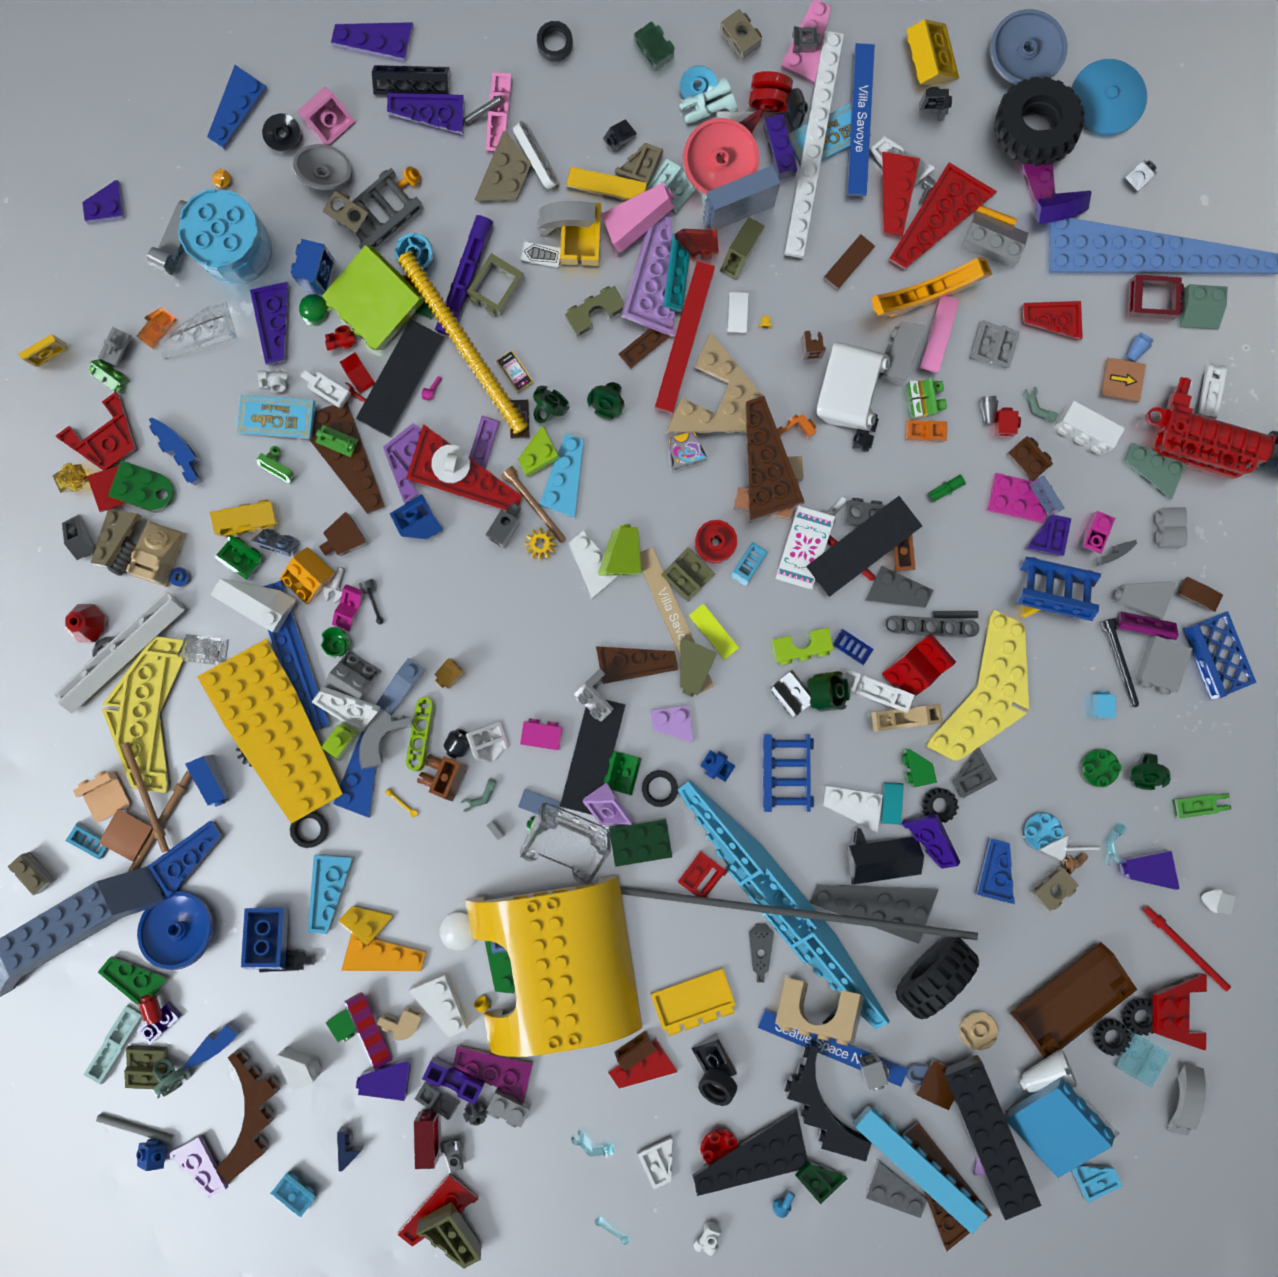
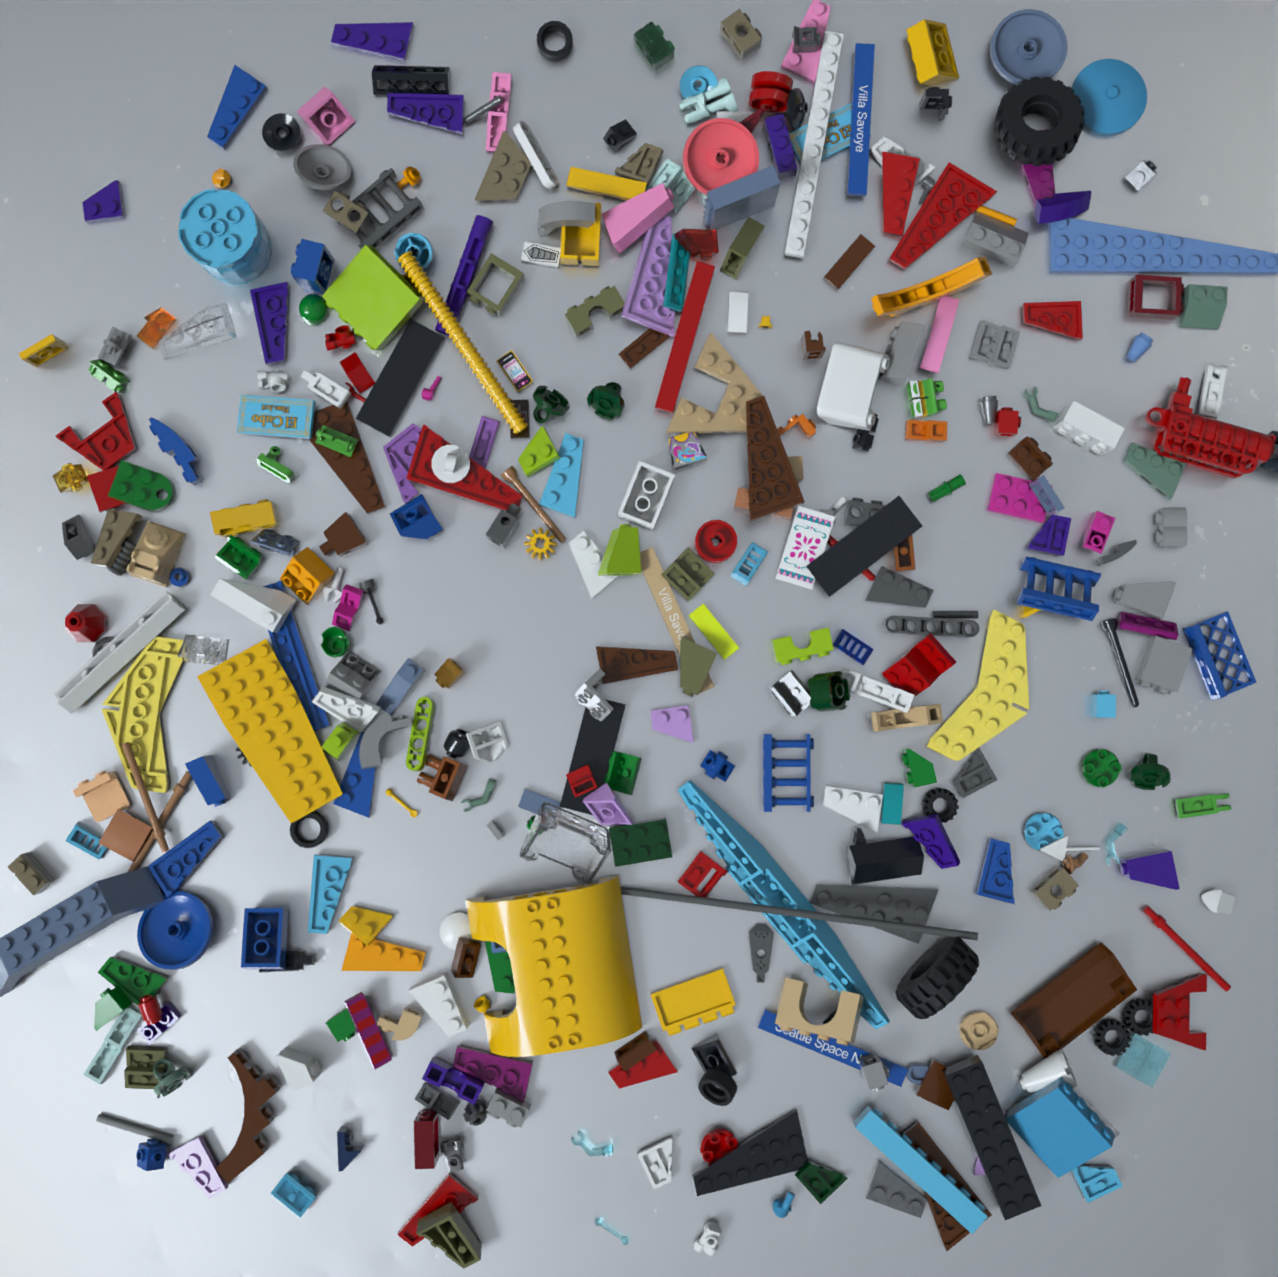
(109, 1006): none -> slope
(170, 250): light grey beam -> none
(213, 1045): blue slope -> none
(387, 1081): dark purple slope -> none
(424, 311): dark green tile -> none
(465, 958): none -> reddish brown slope
(541, 735): dark pink brick -> none
(581, 780): none -> red piece
(646, 495): none -> white brick
(674, 788): black tyre -> none
(835, 1134): black arch -> none
(1123, 380): nougat tile -> none
(1191, 1100): light grey arch -> none
(1201, 594): reddish brown slope -> none

